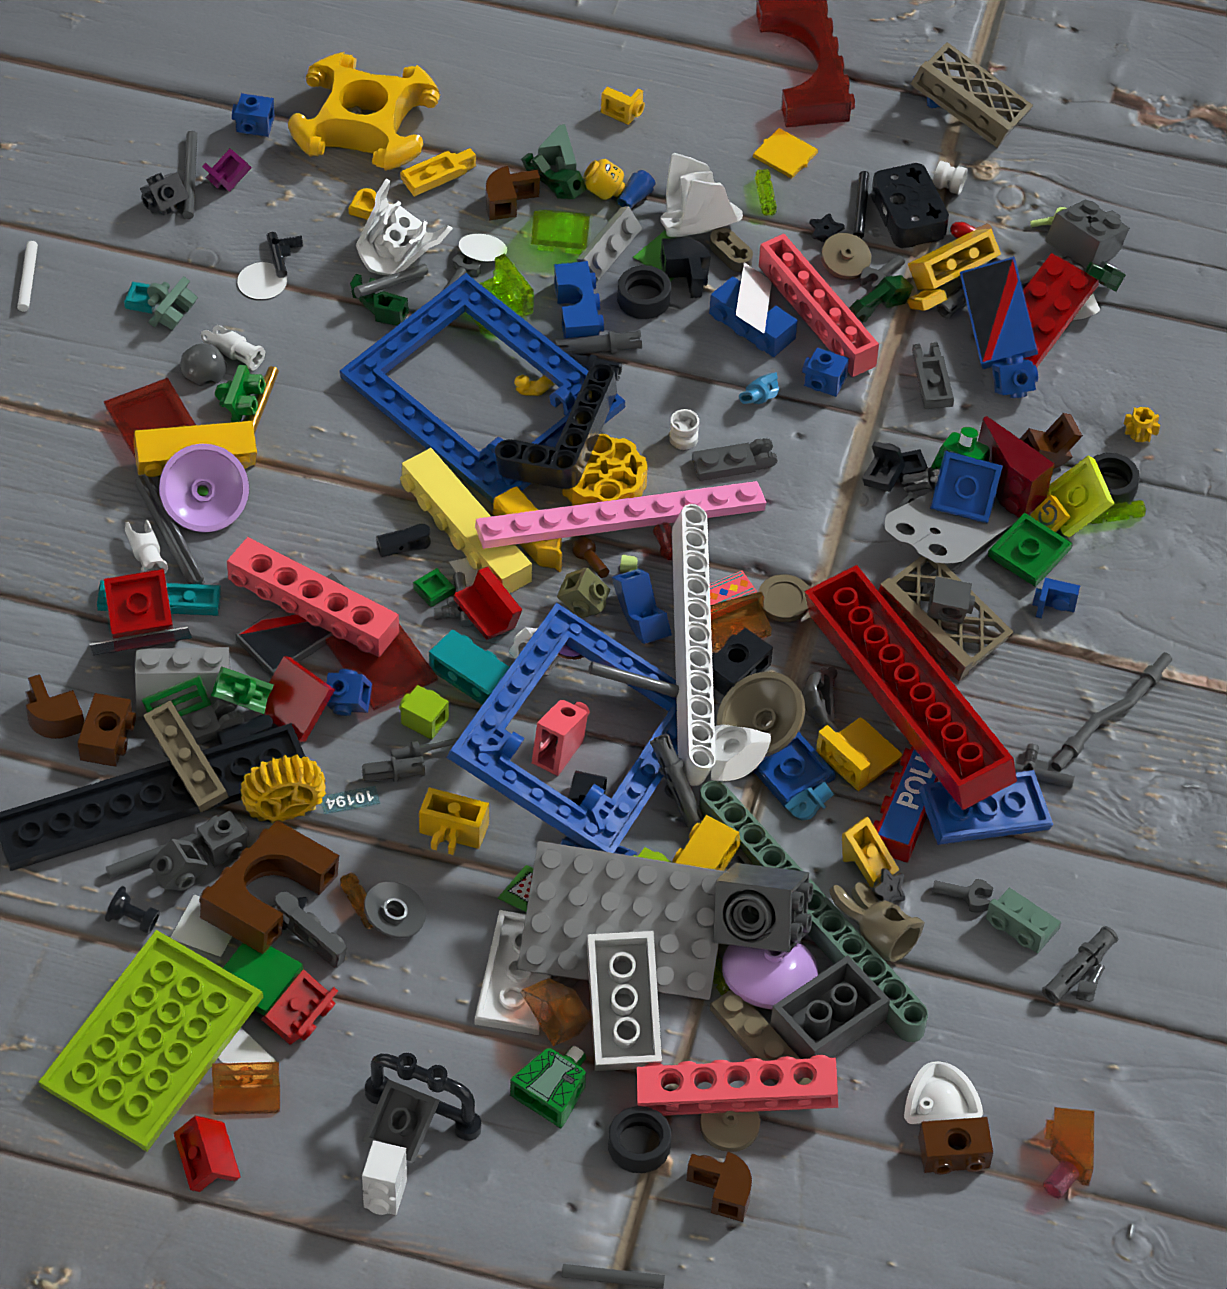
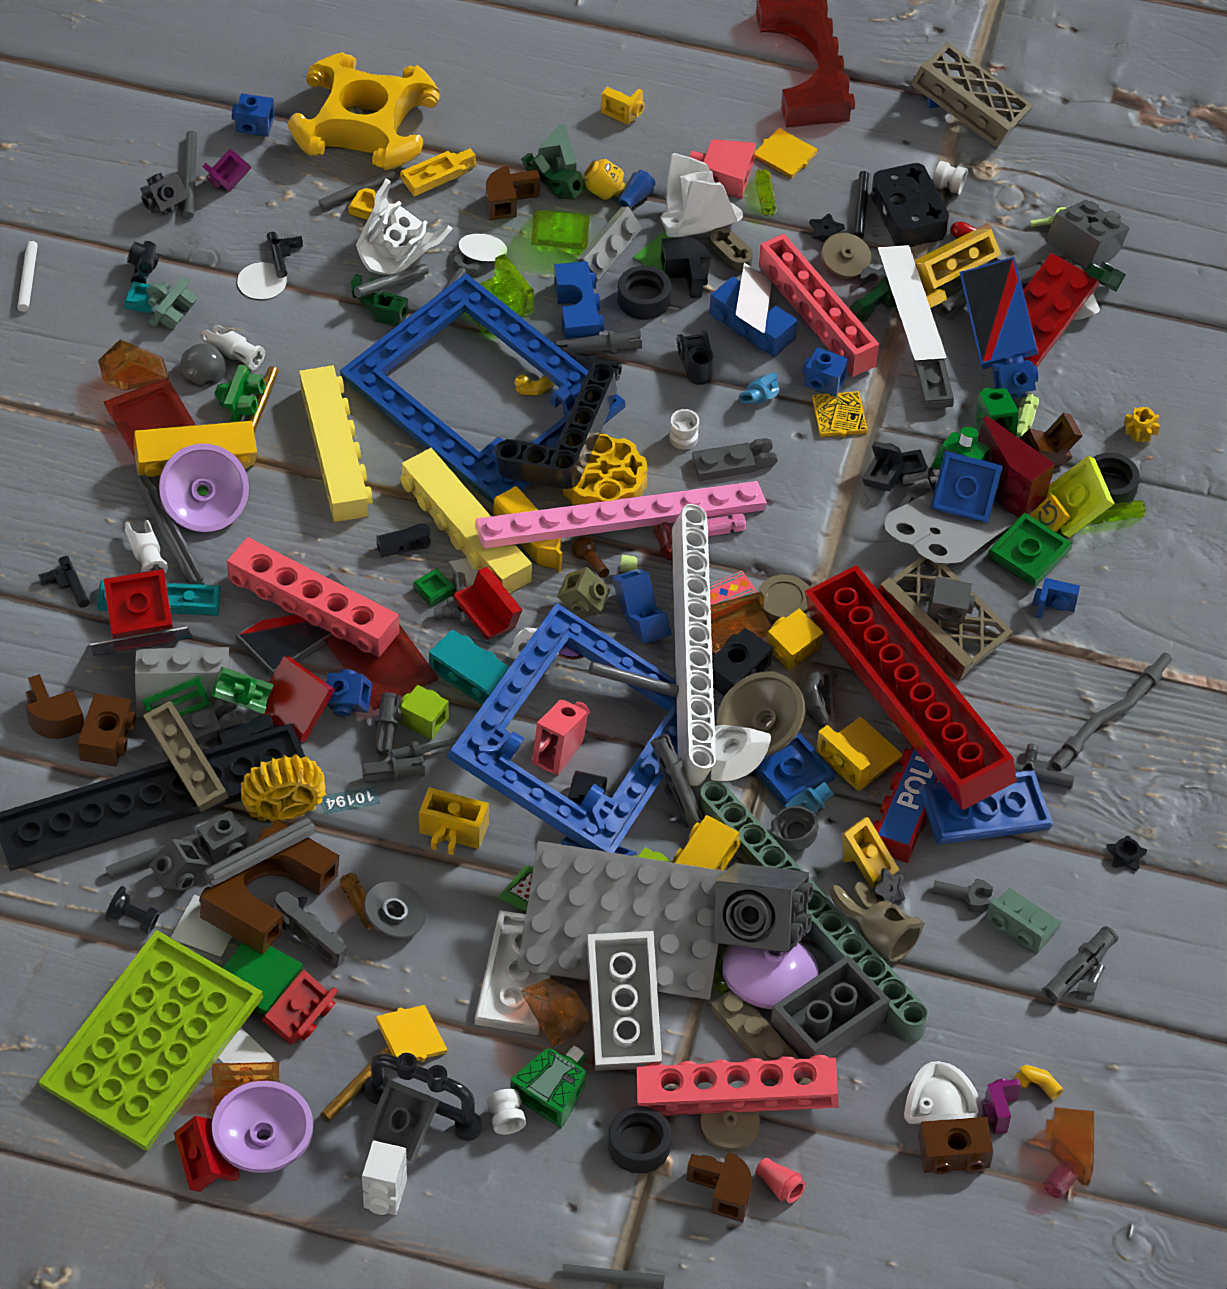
(66, 579): none -> black hose
(131, 366): none -> clear orange slope
(144, 259): none -> black plate
(259, 851): none -> dark grey axle
(262, 1110): none -> lavender dish
(334, 443): none -> light yellow brick
(349, 1092): none -> pearl gold bar
(351, 191): none -> dark grey bar
(386, 722): none -> dark grey axle
(411, 1032): none -> yellow piece
(505, 1107): none -> white wheel
(696, 357): none -> black piece
(723, 524): none -> bright pink axle
(730, 164): none -> coral torso
(781, 1180): none -> coral cone
(794, 638): none -> yellow head
(795, 828): none -> dark grey hair
(839, 414): none -> yellow piece
(912, 303): none -> white sticker
(996, 1104): none -> magenta bracket
(999, 407): none -> green torso
(1027, 413): none -> yellowish green axle
(1040, 1077): none -> yellow arm
(1126, 845): none -> black plate

